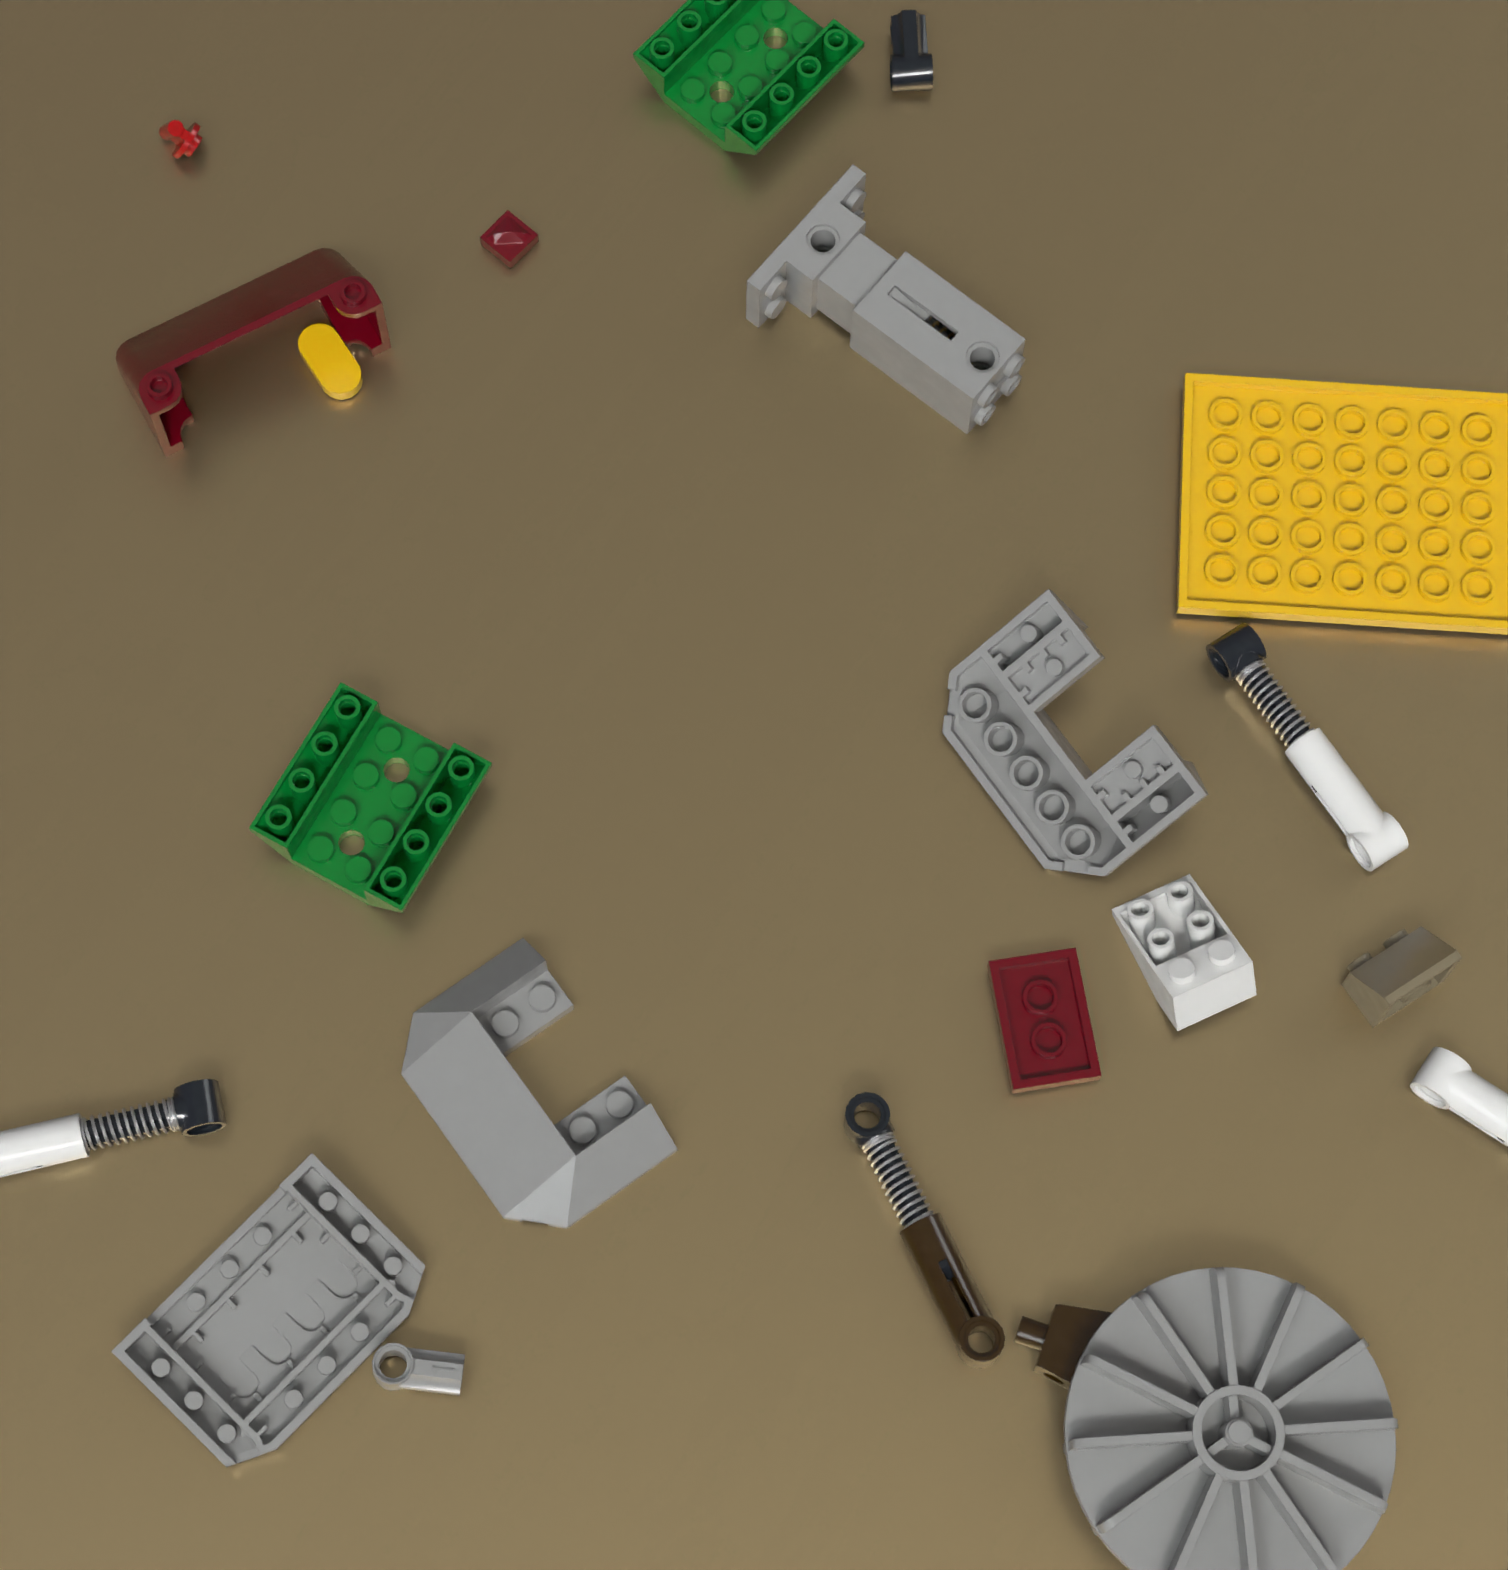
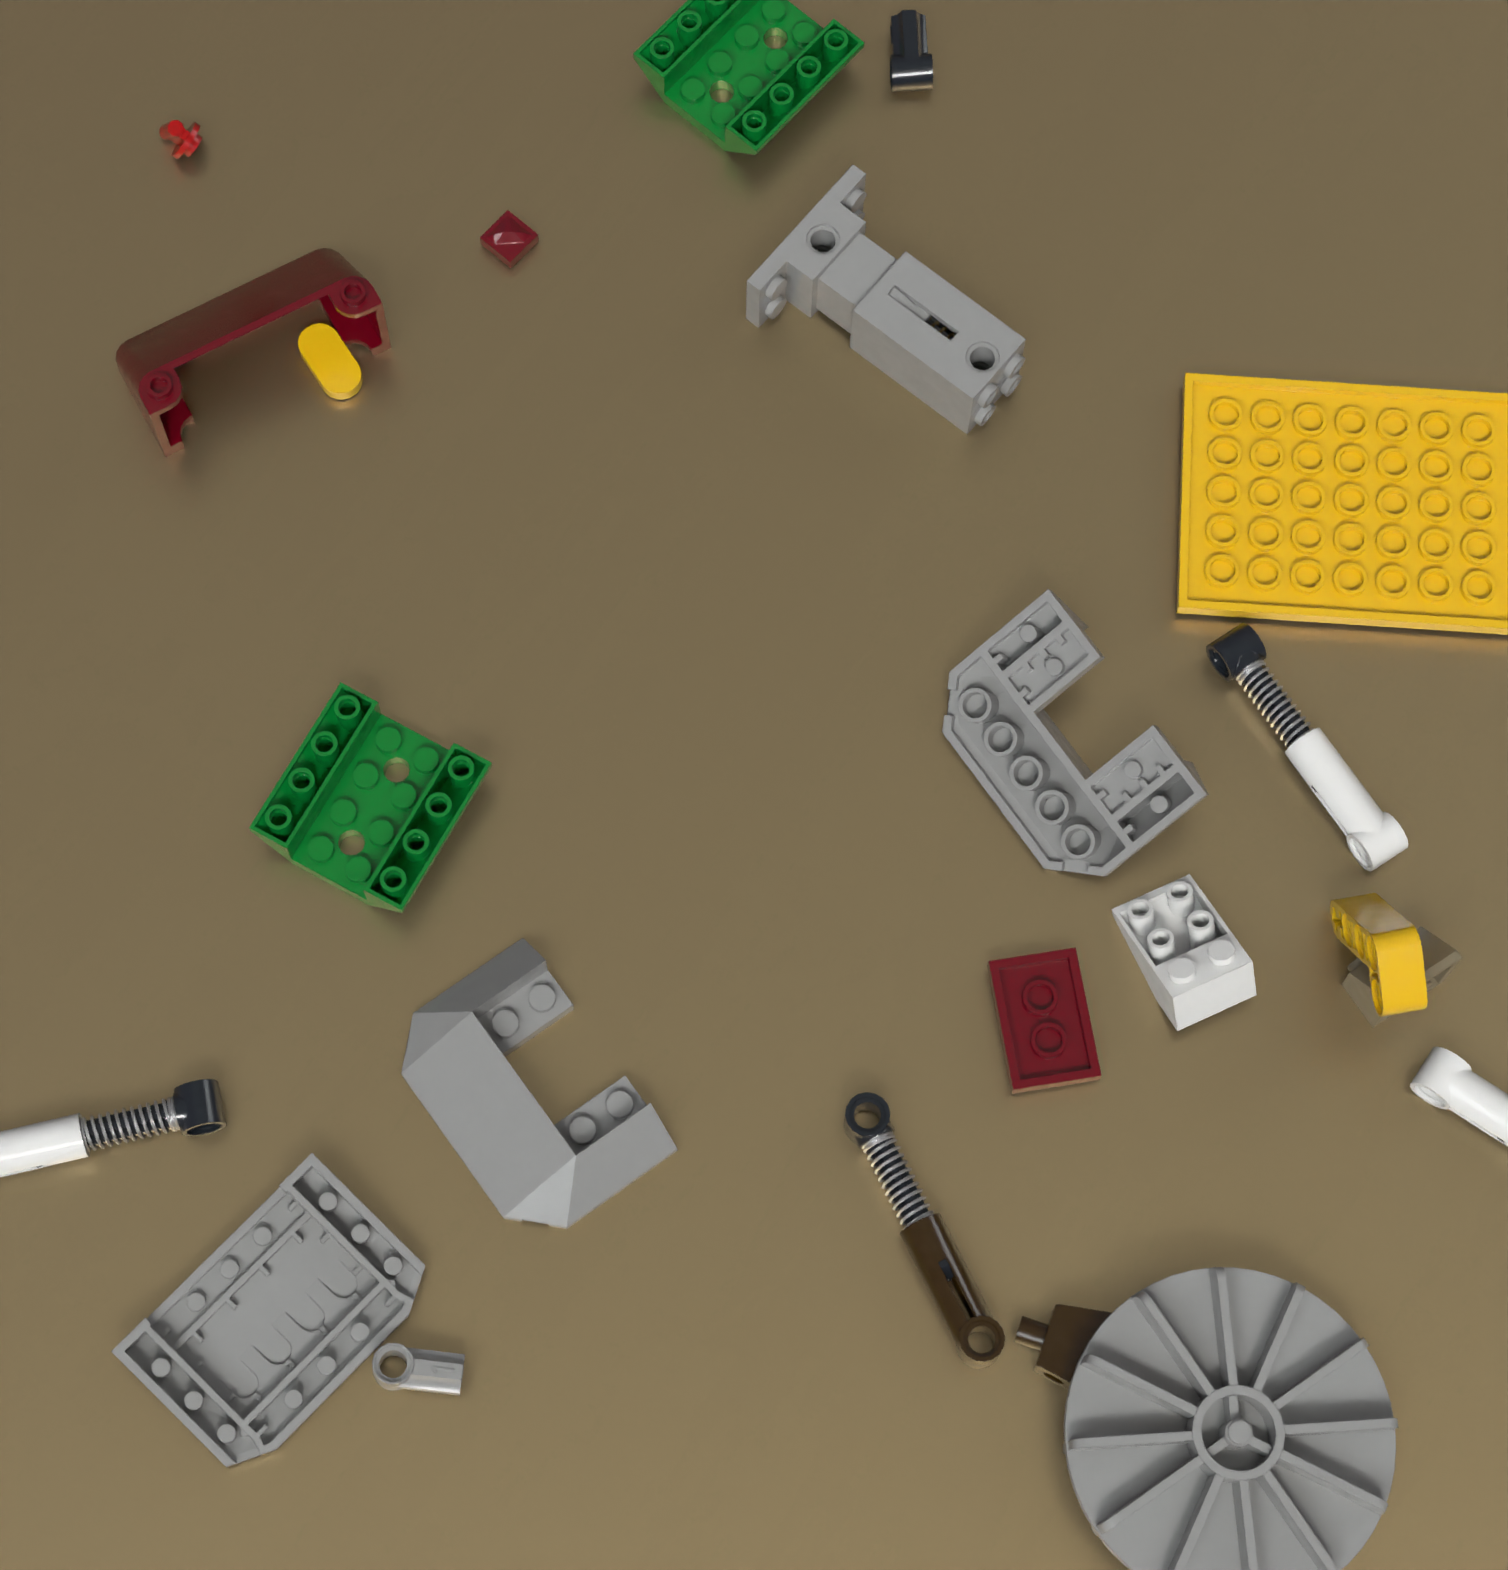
(1389, 949): none -> yellow beam

